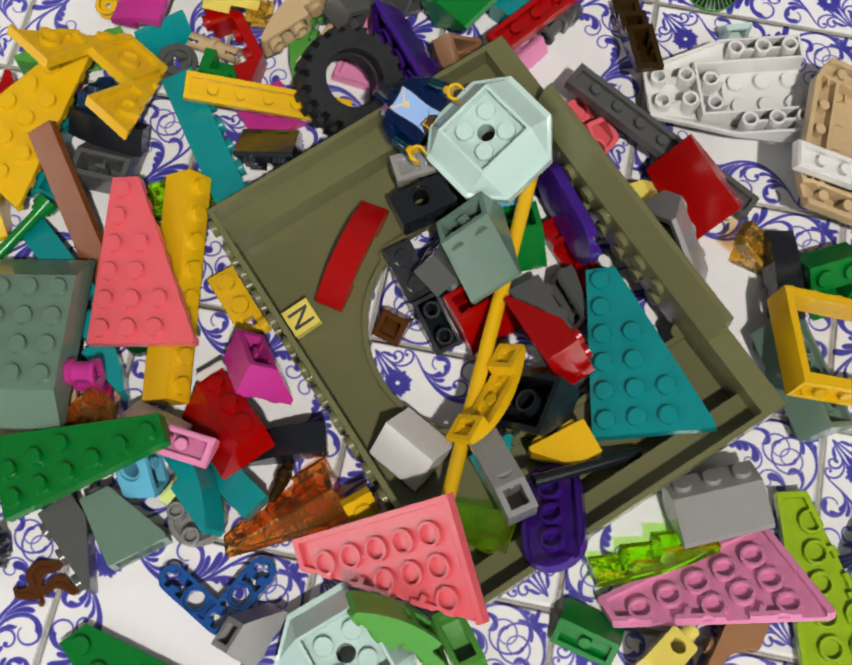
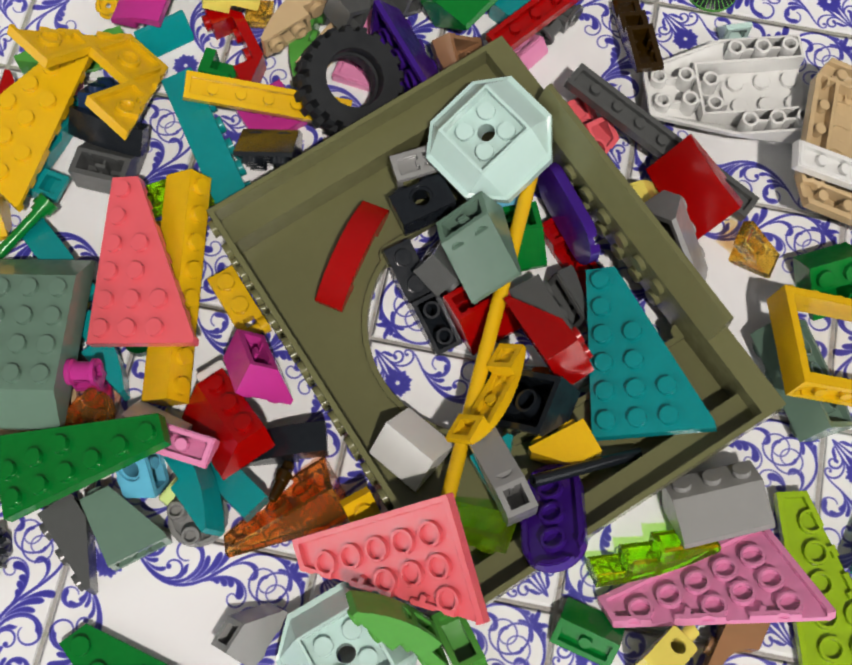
(36, 577): reddish brown piece -> none
(68, 192): dark orange tile -> none
(183, 54): dark grey gear -> none
(213, 605): blue beam -> none
(223, 50): tan pin -> none
(301, 318): light yellow tile -> none
(392, 326): reddish brown slope -> none
(412, 109): torso -> none
(781, 263): black slope -> none

